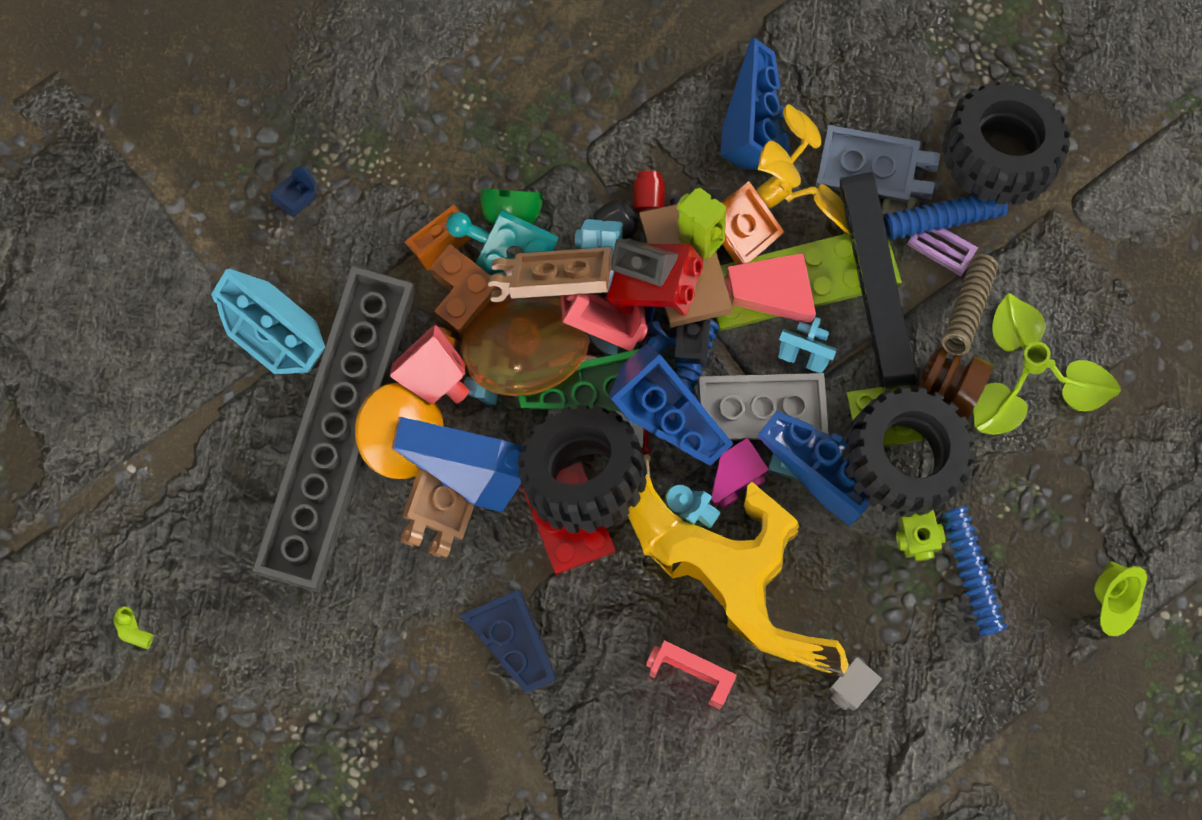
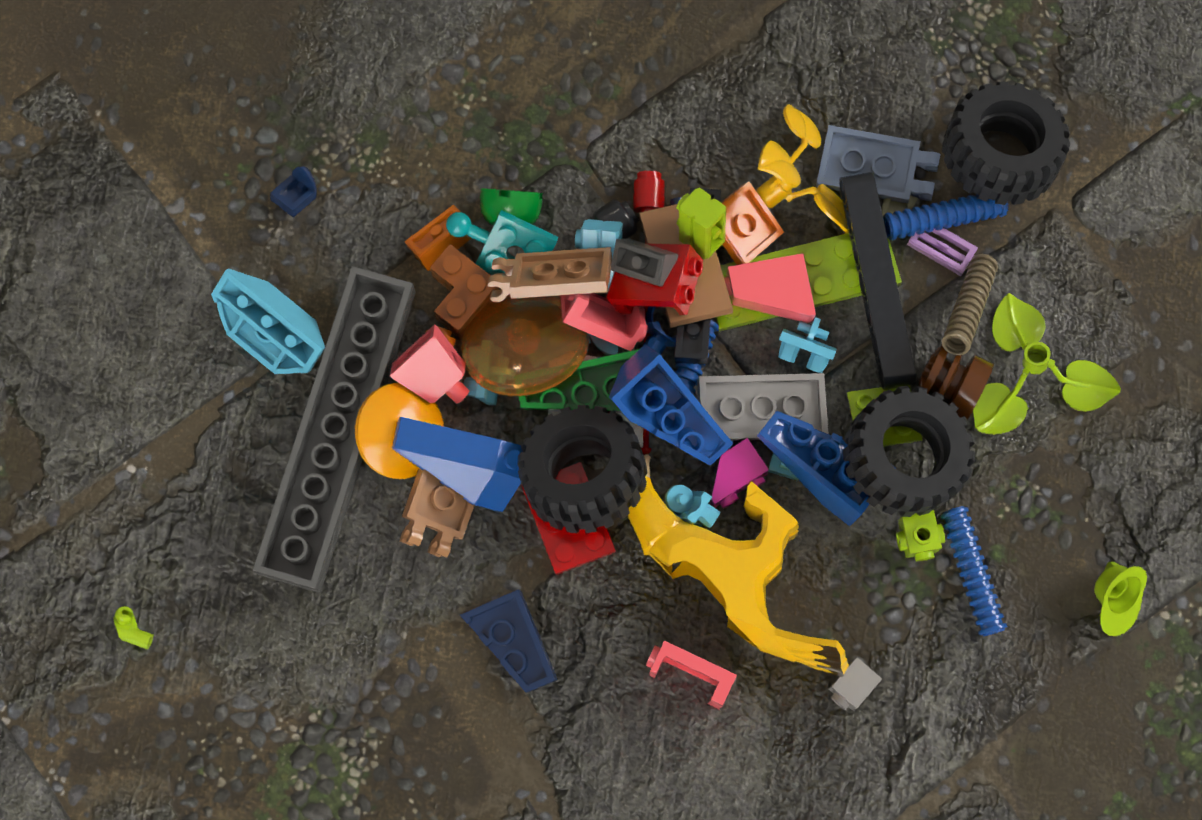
(754, 110): blue wedge -> none

